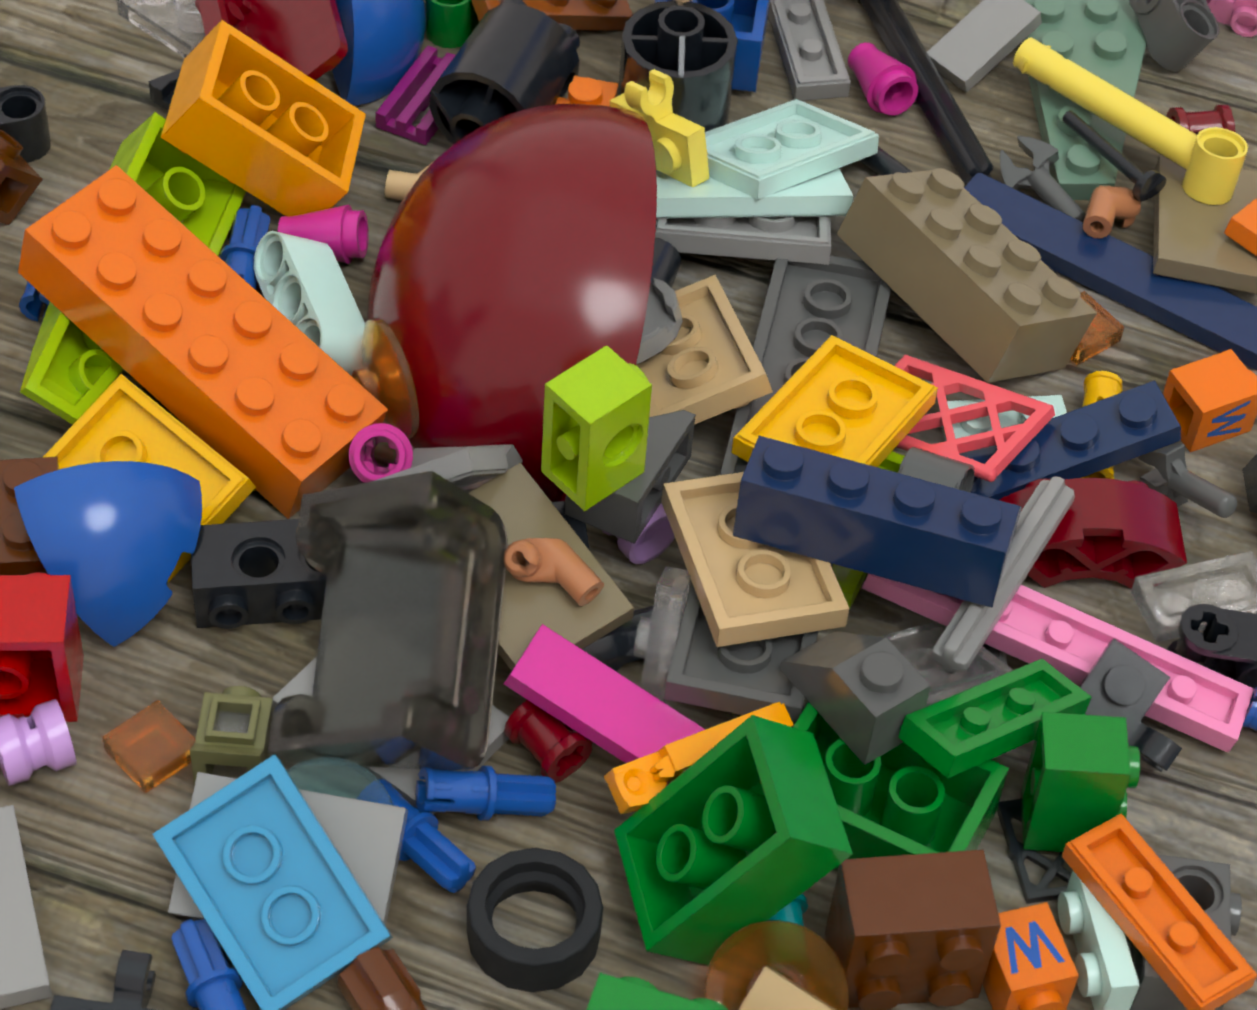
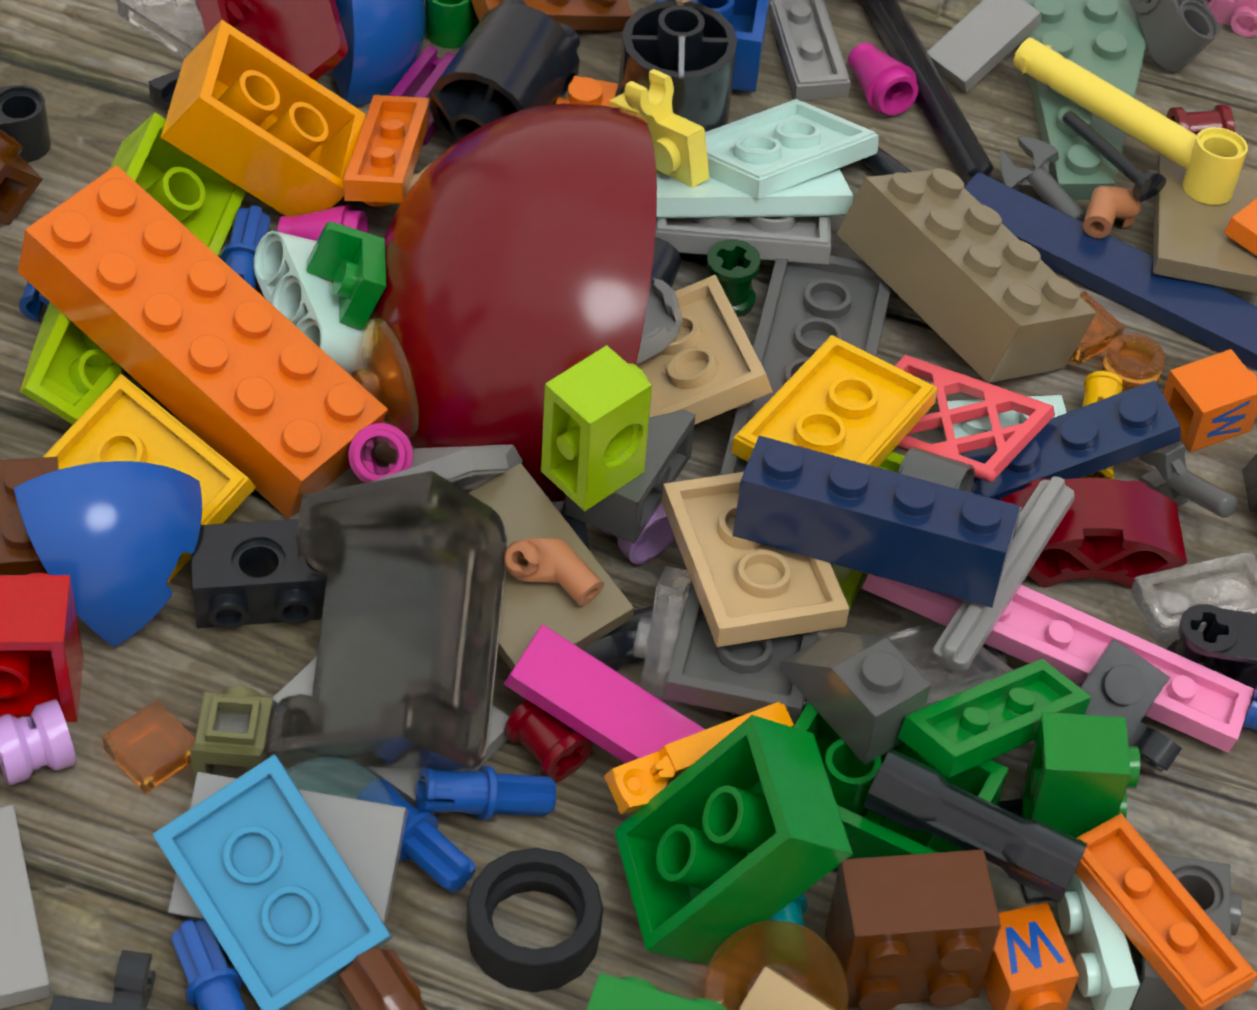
(355, 265): none -> green bracket
(387, 150): none -> orange plate
(735, 280): none -> dark green bush
(1022, 847): none -> black axle
(1134, 360): none -> clear orange tile

